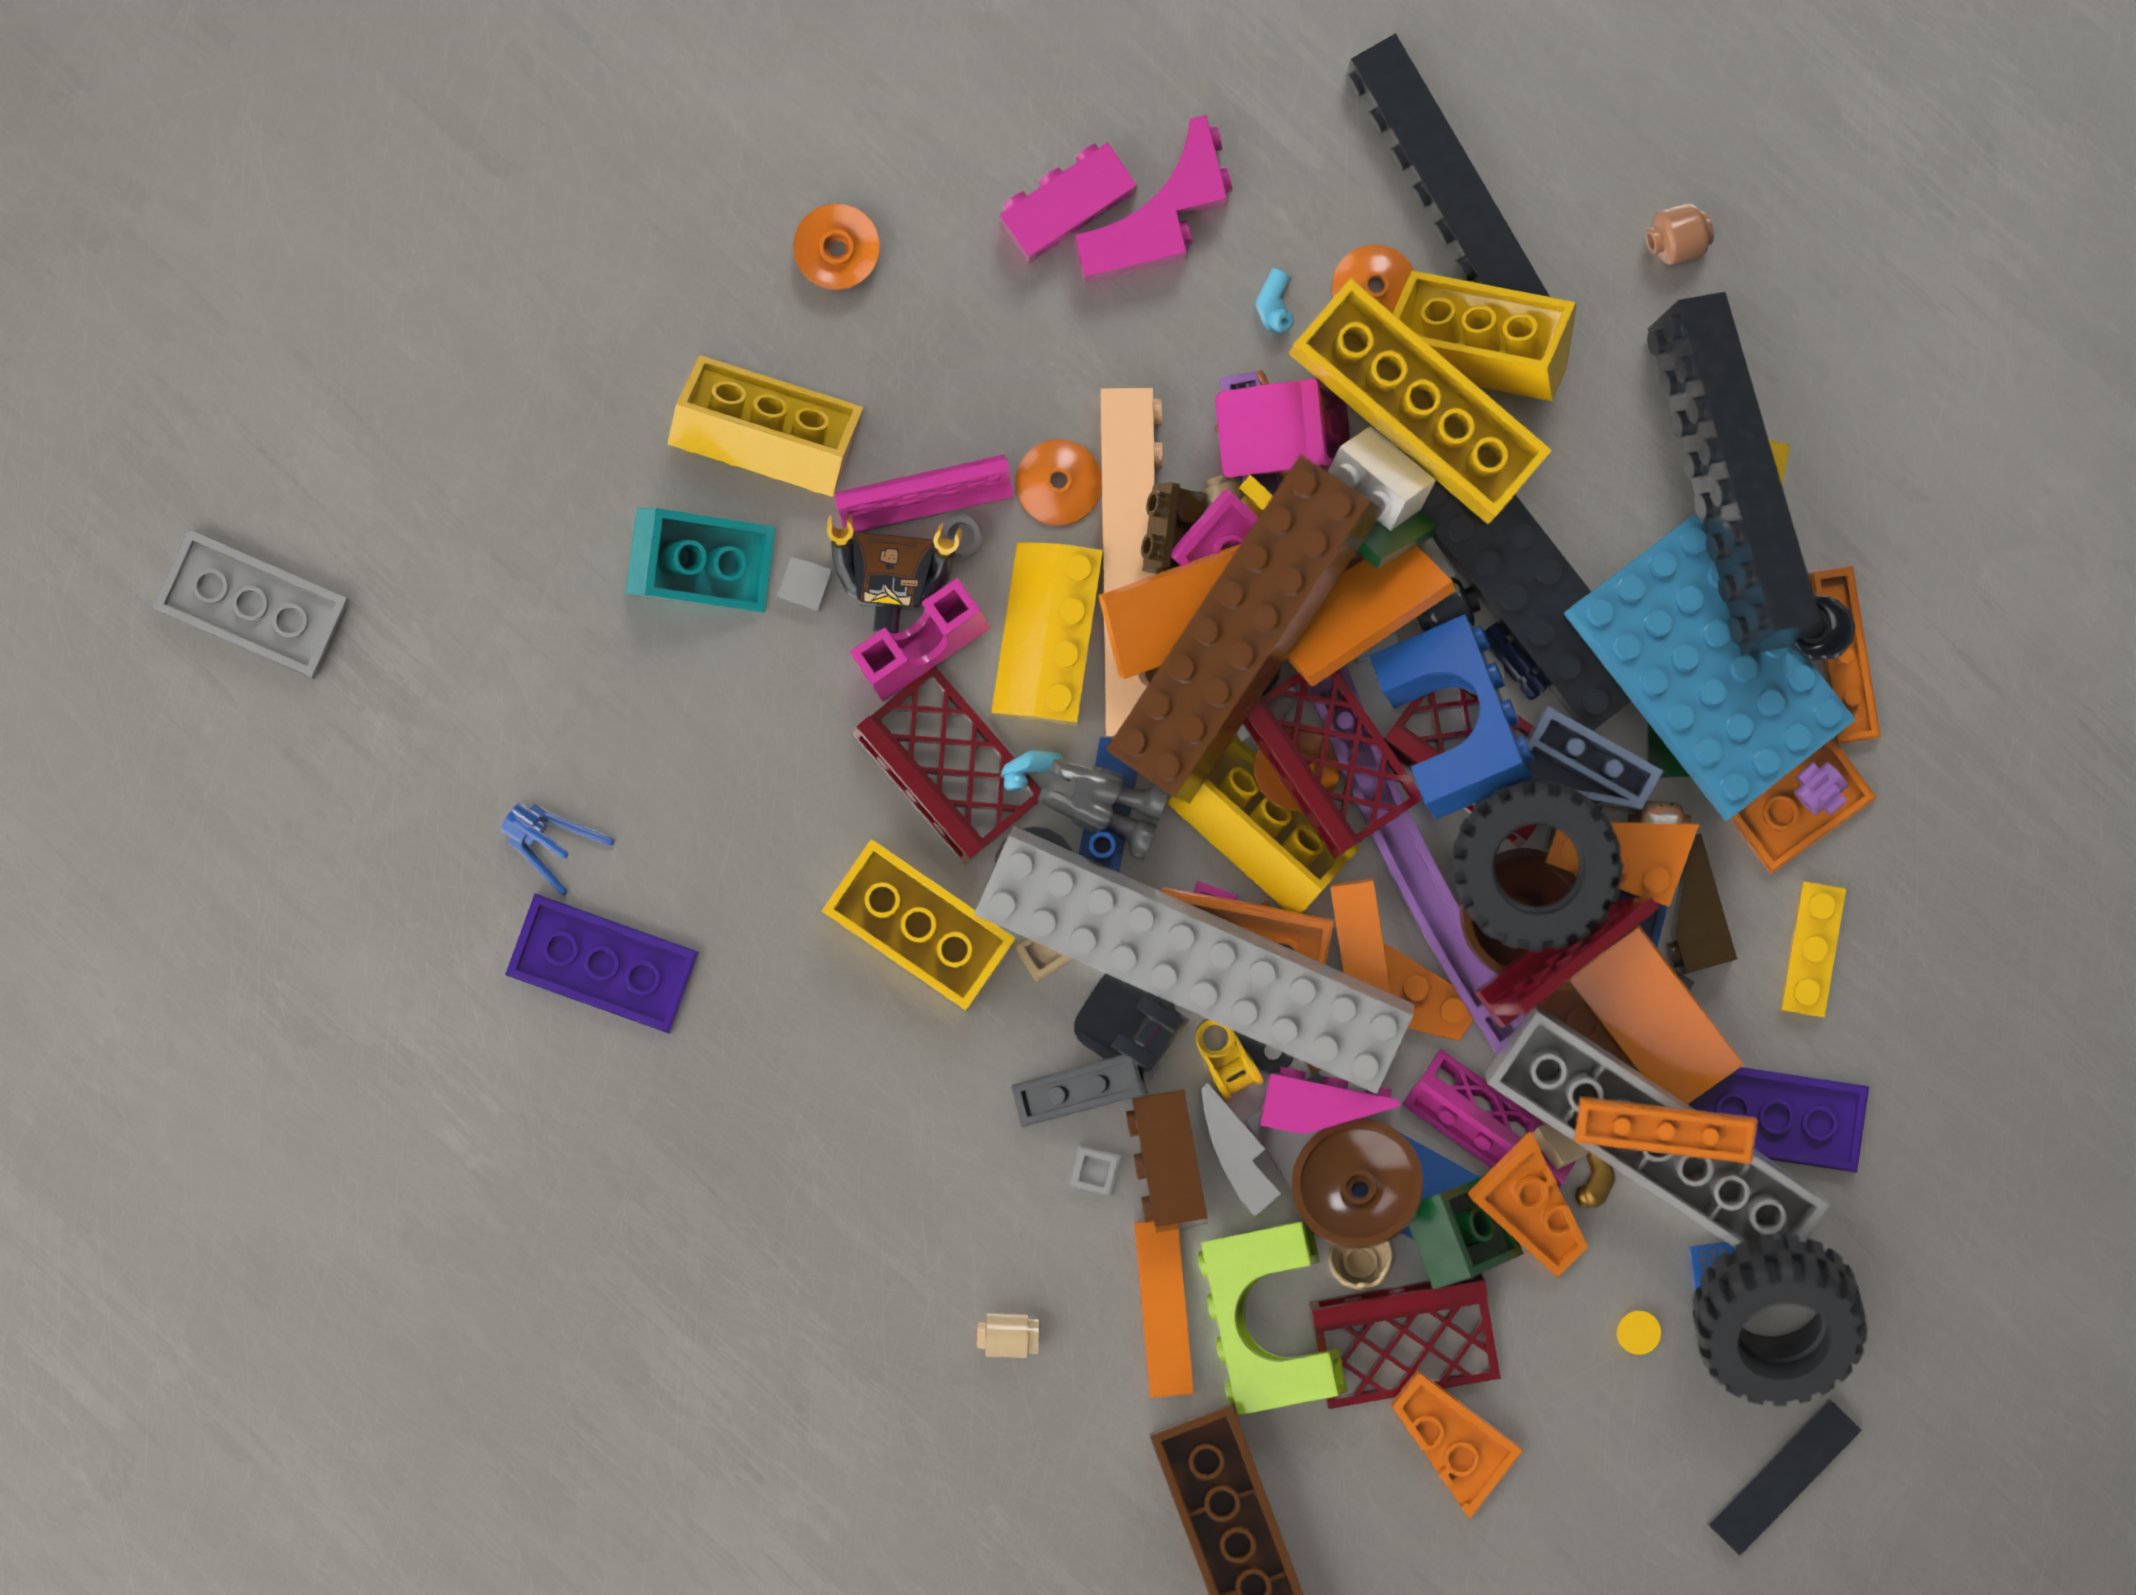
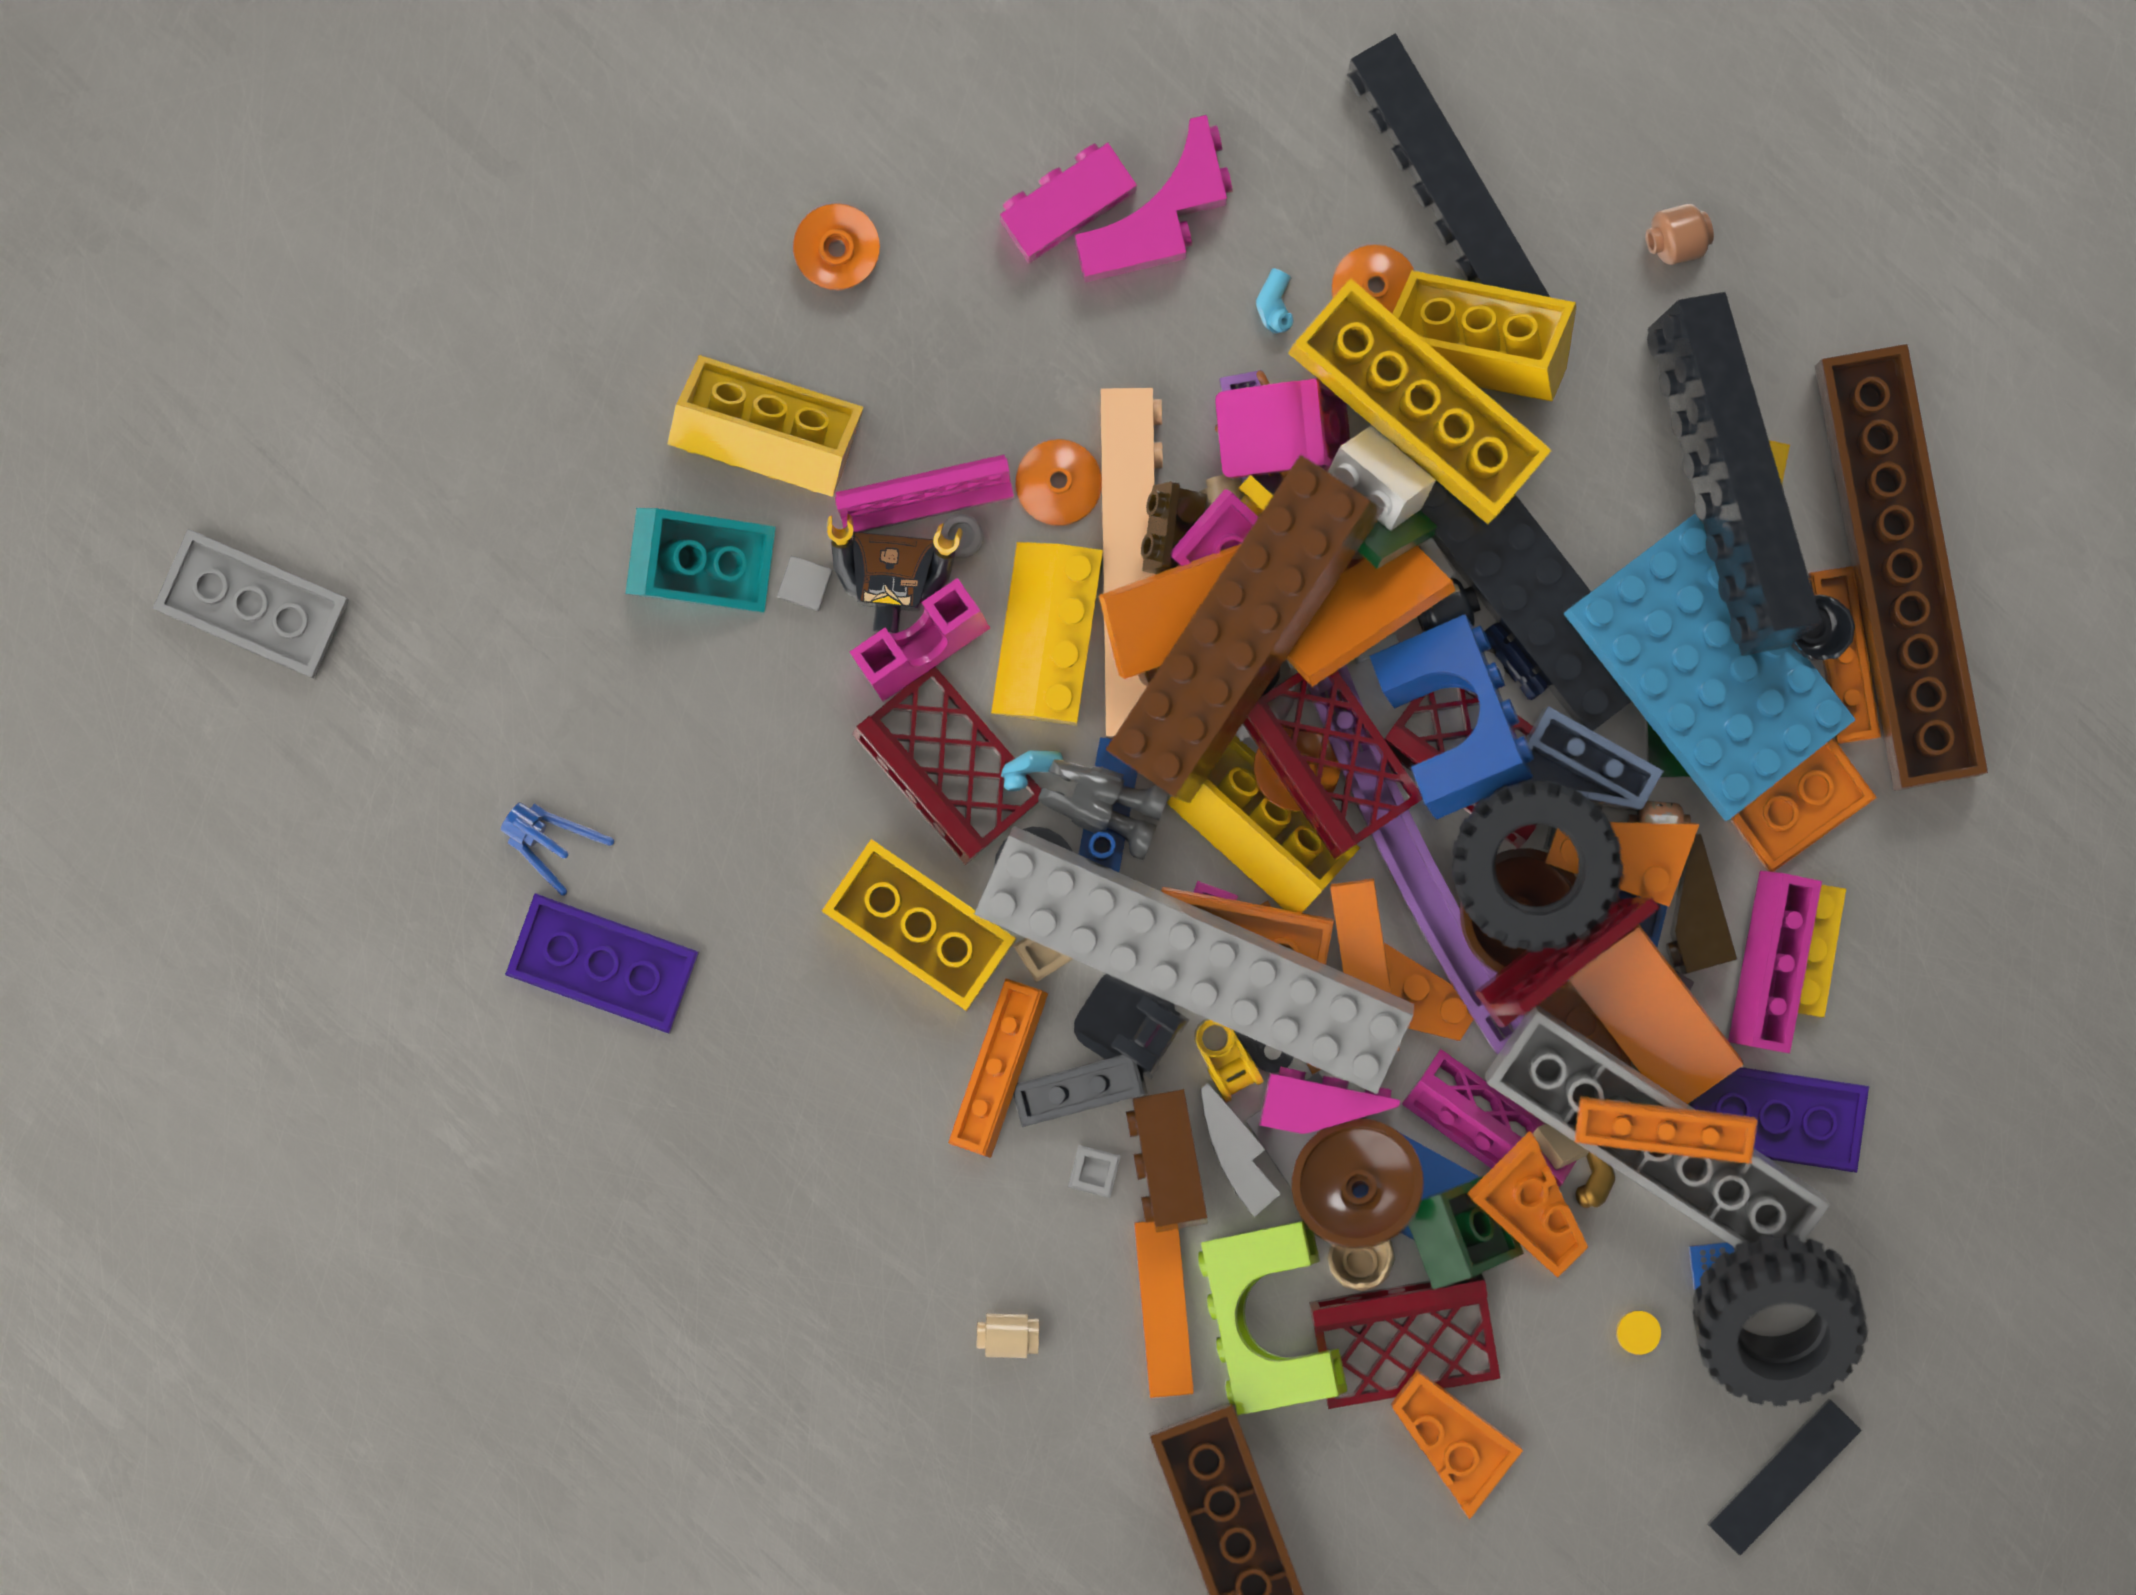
(998, 1068): none -> orange tile
(1775, 961): none -> dark pink brick
(1821, 788): medium lavender gear -> none
(1900, 567): none -> reddish brown brick

